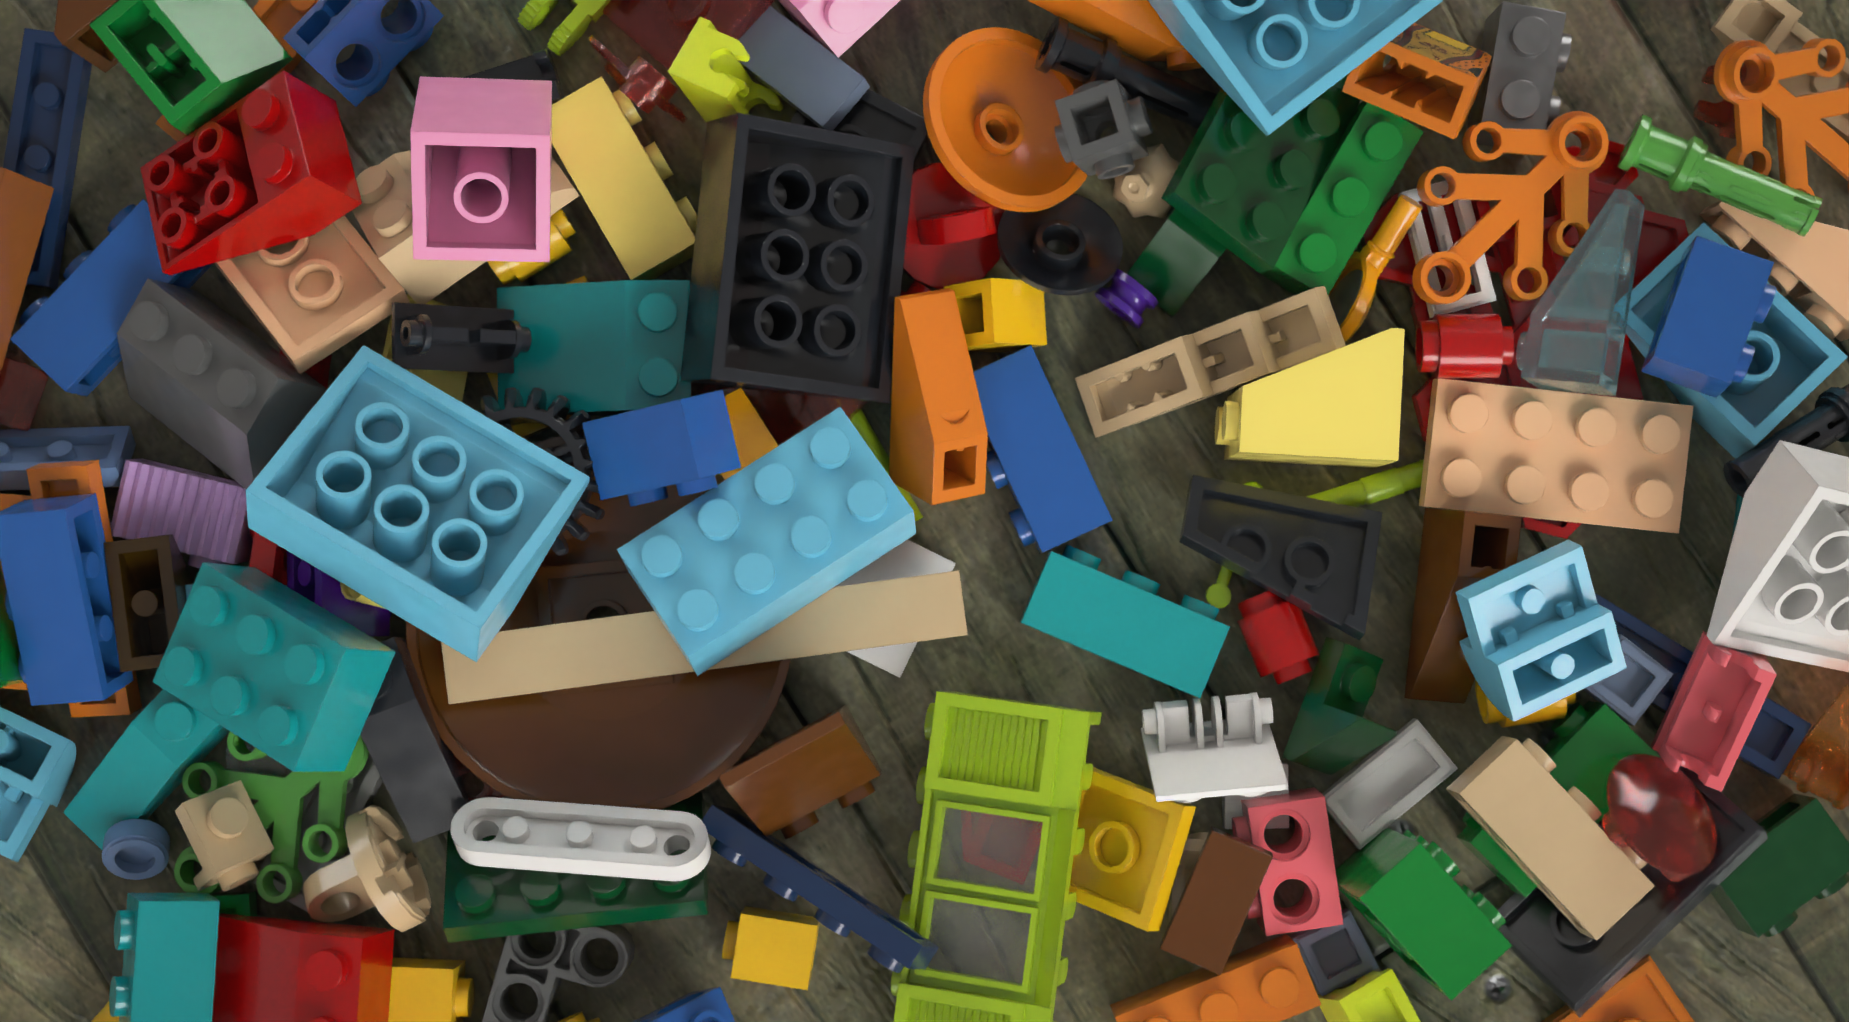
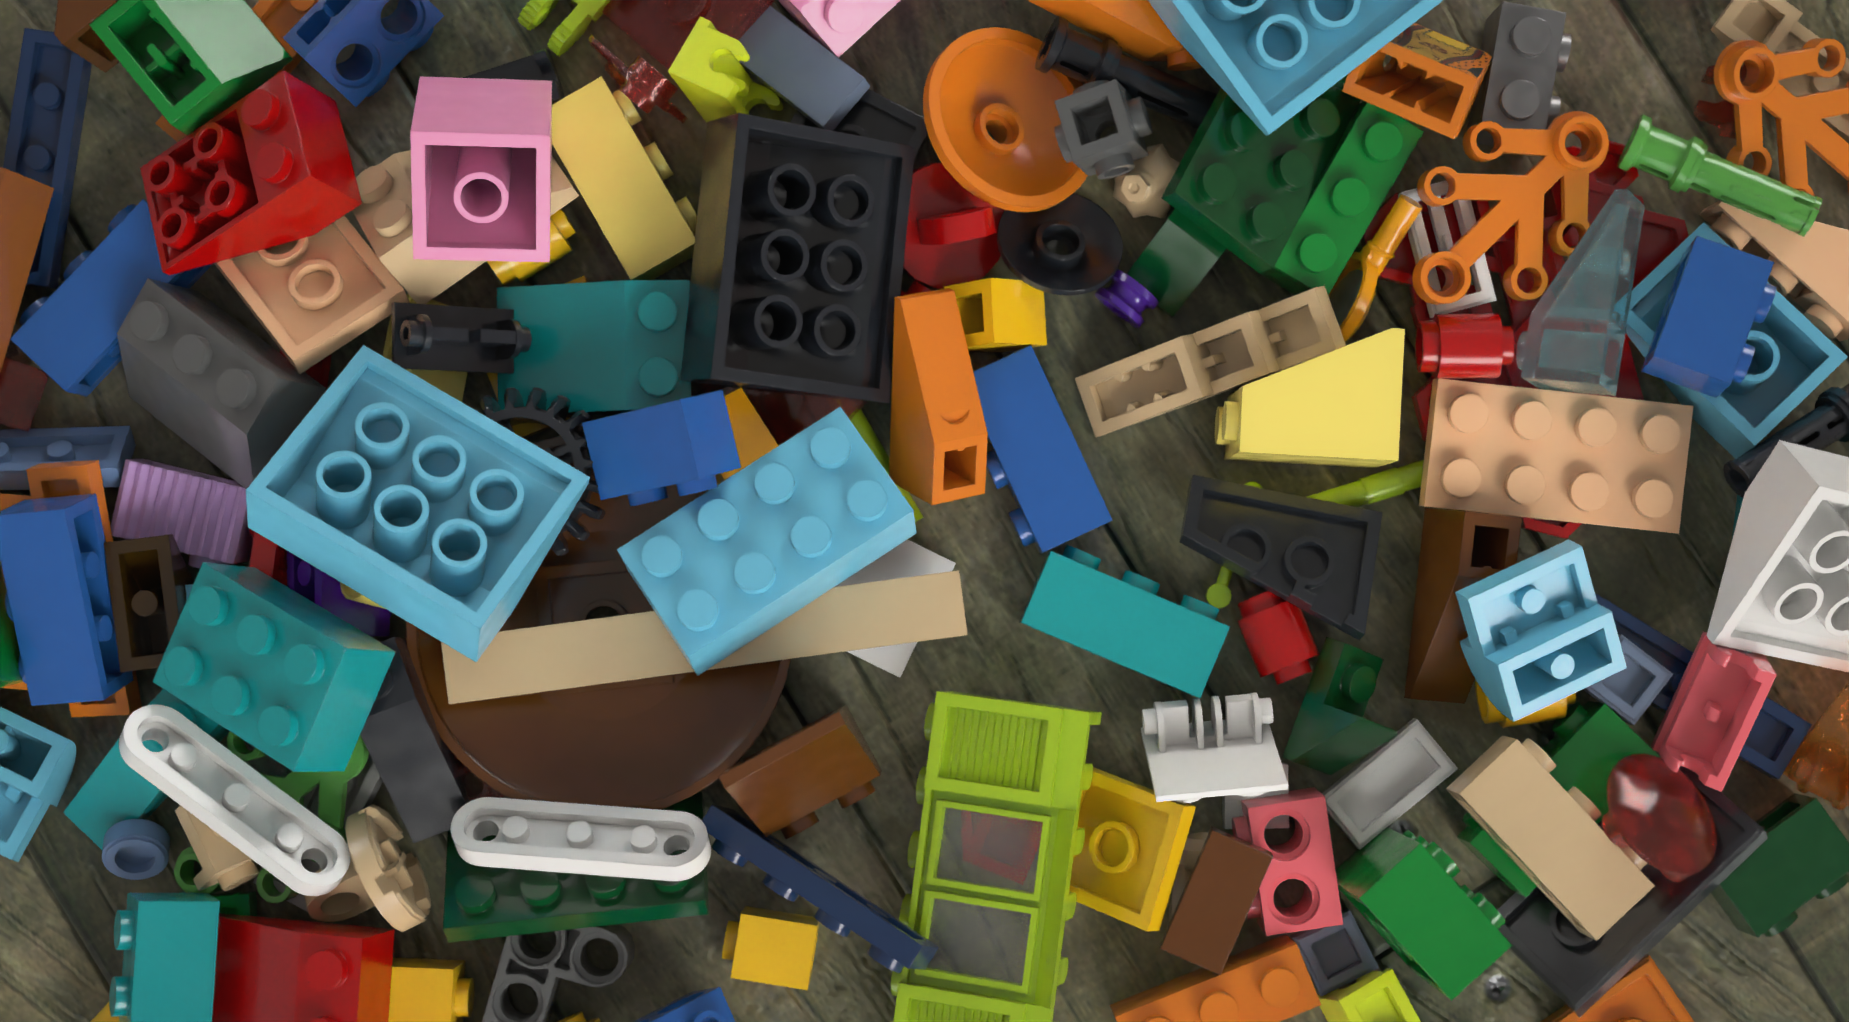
(234, 800): none -> white plate

